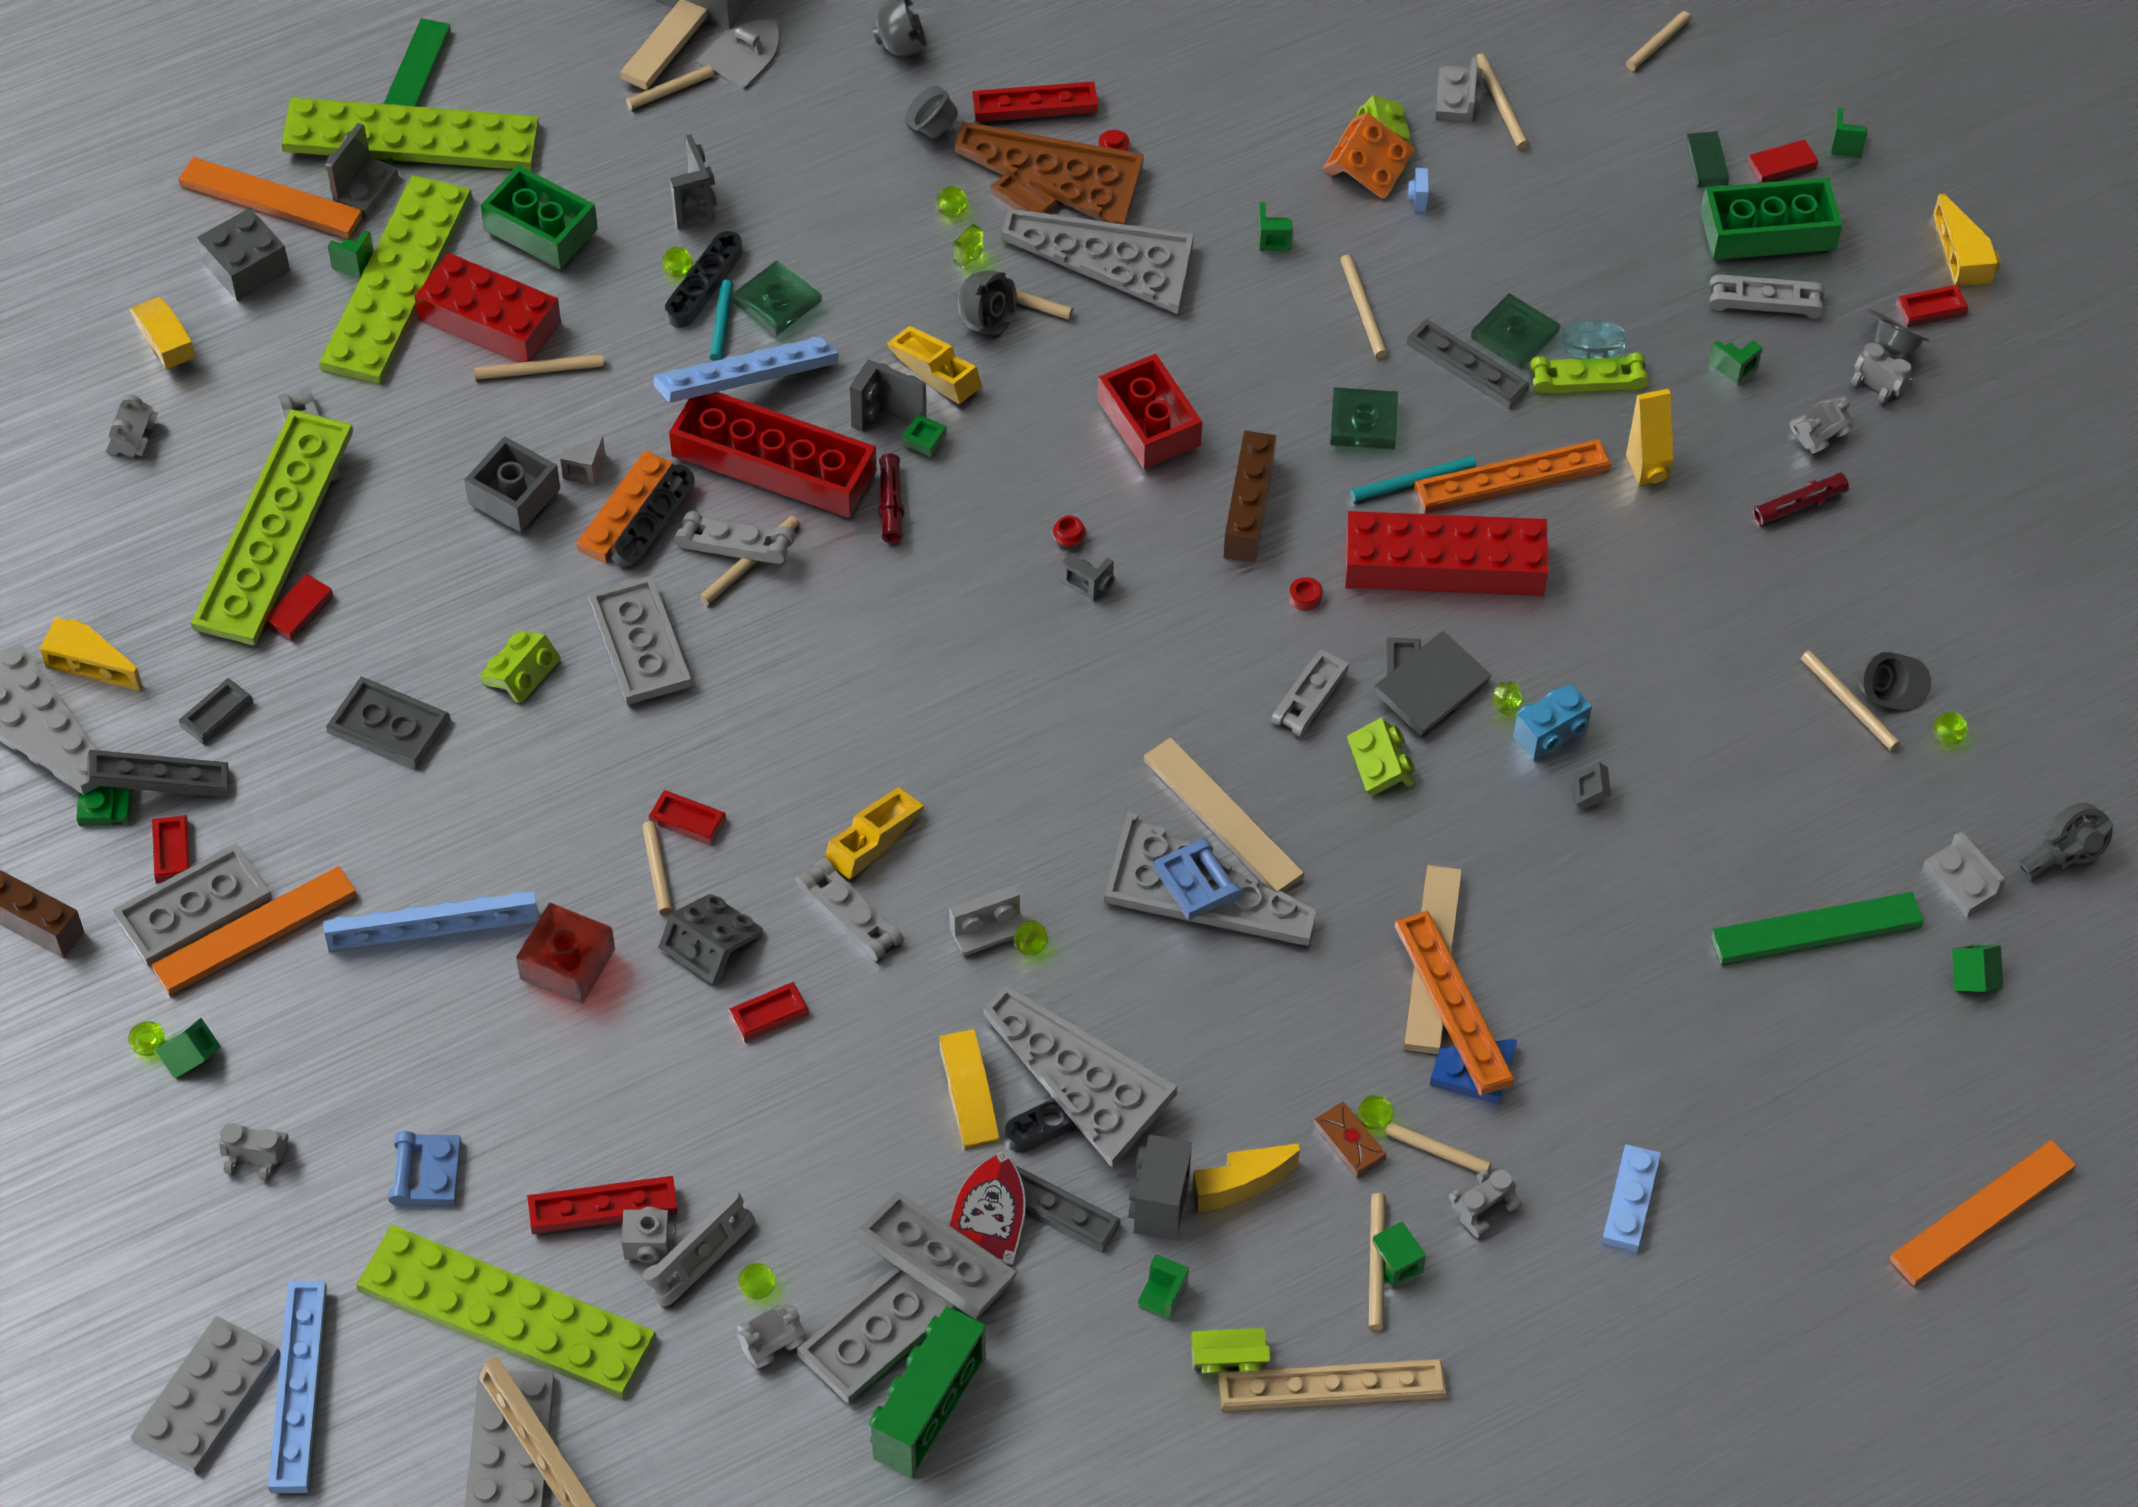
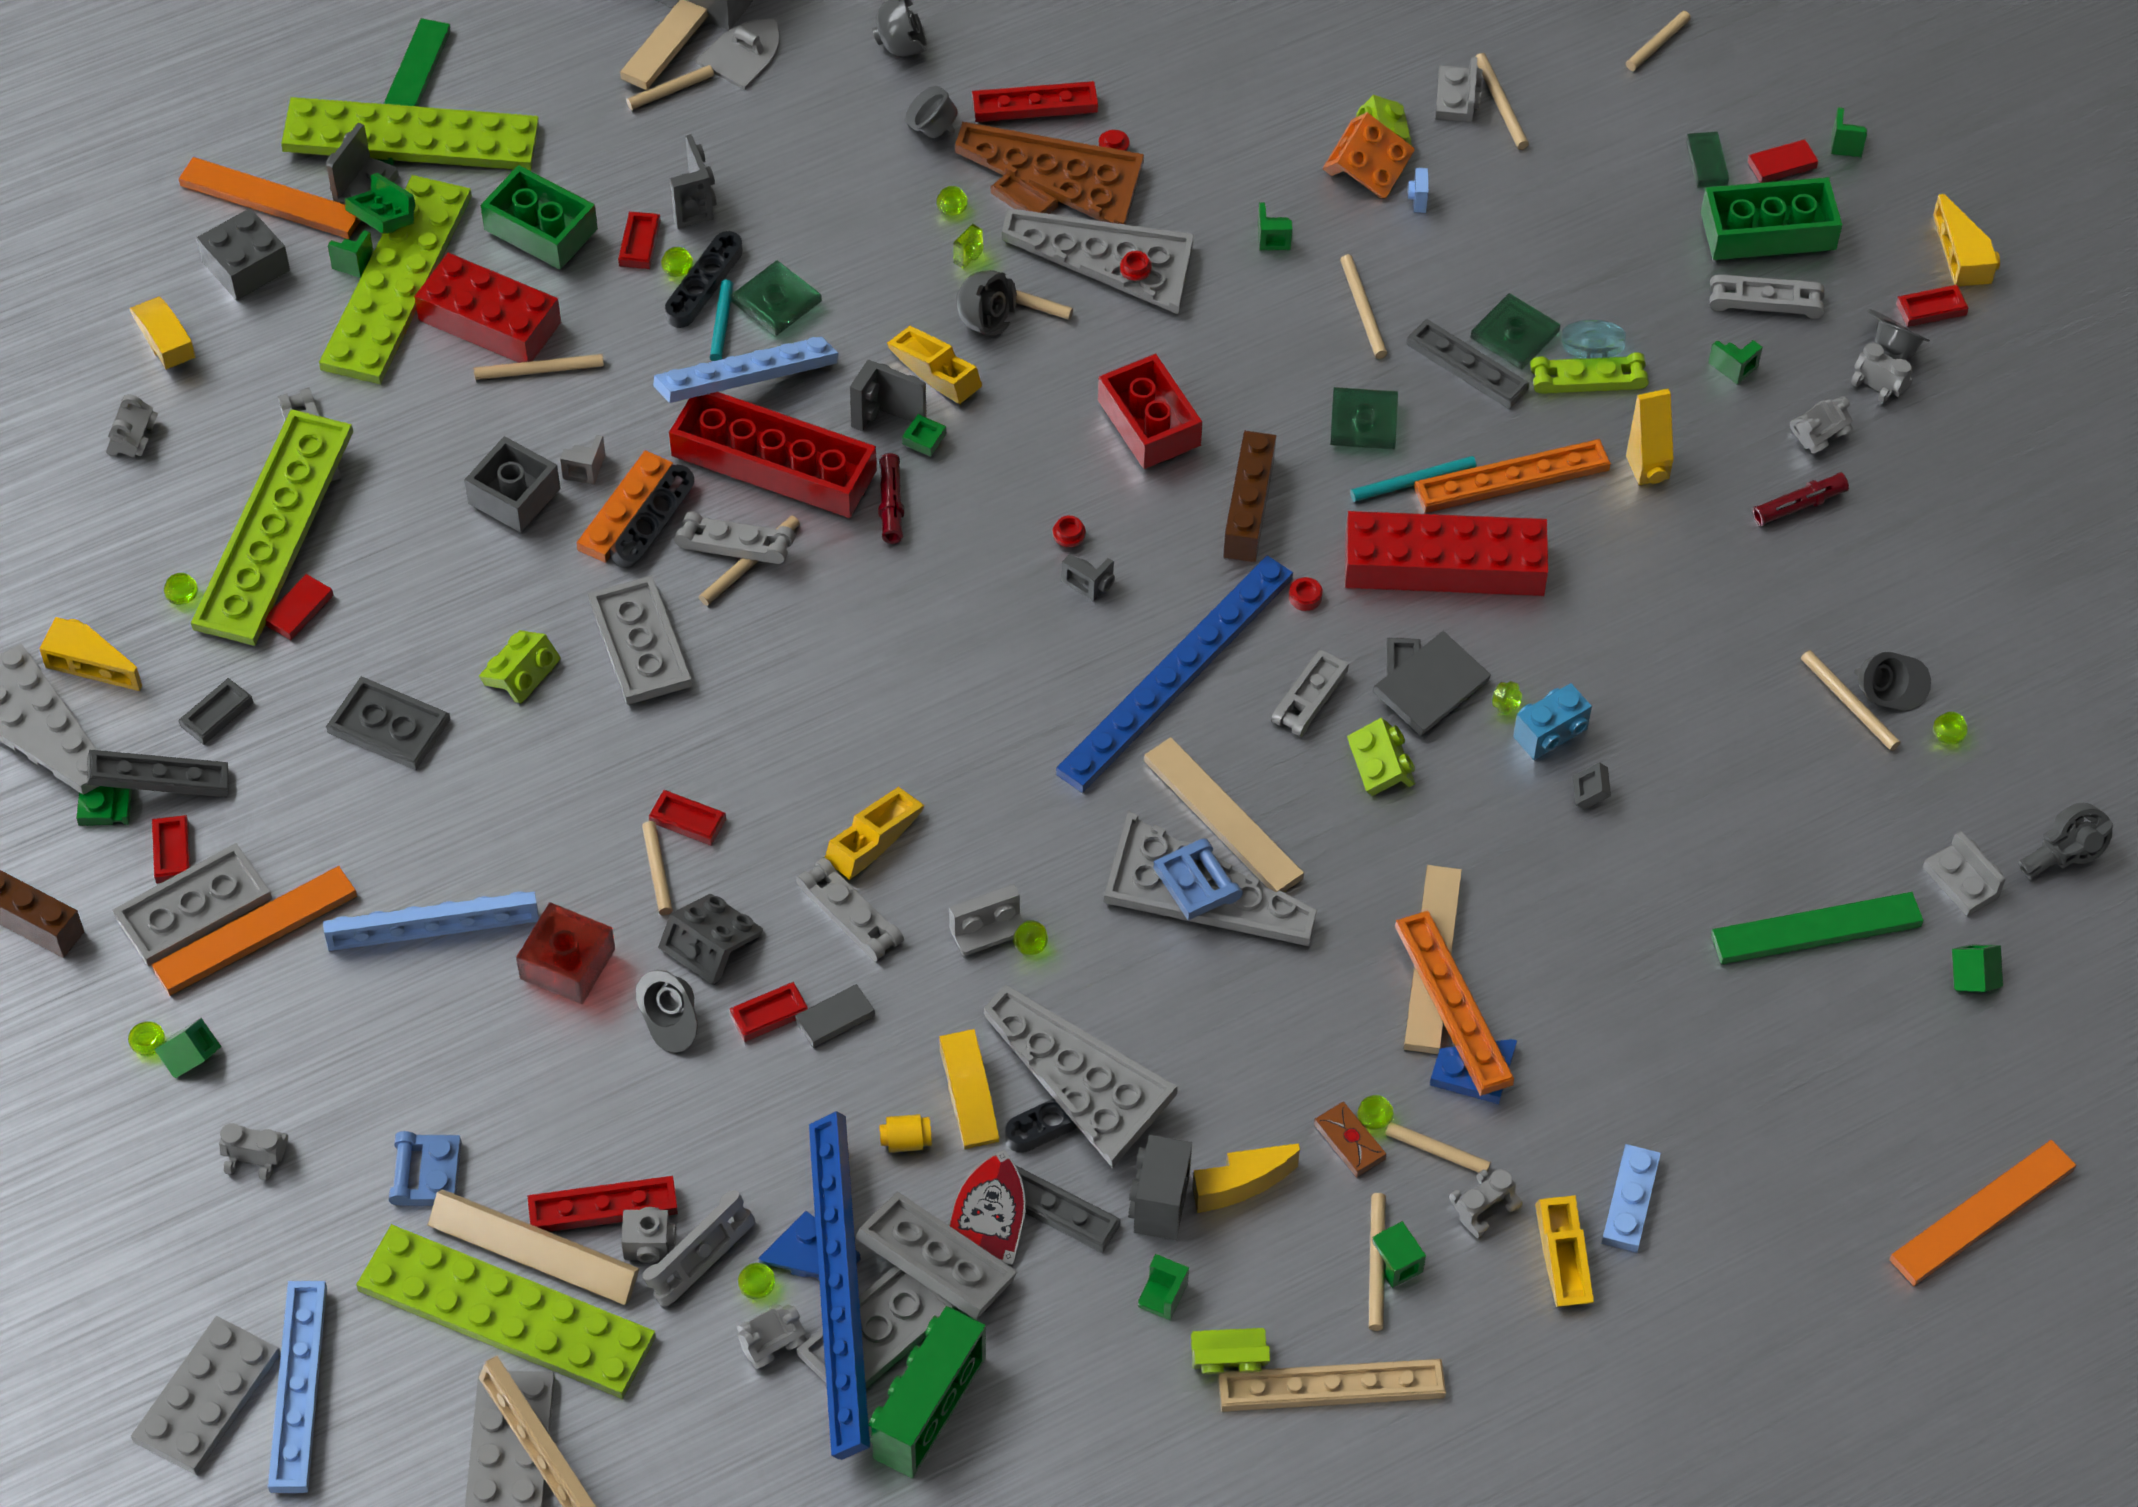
(180, 589): none -> clear neon green plate
(384, 207): none -> green bracket
(533, 1247): none -> tan tile
(639, 240): none -> red tile
(668, 1010): none -> dark grey piece
(797, 1249): none -> blue wing
(835, 1015): none -> dark grey tile
(839, 1287): none -> blue plate
(905, 1133): none -> yellow brick
(1135, 266): none -> red plate
(1173, 674): none -> blue plate
(1564, 1250): none -> yellow slope

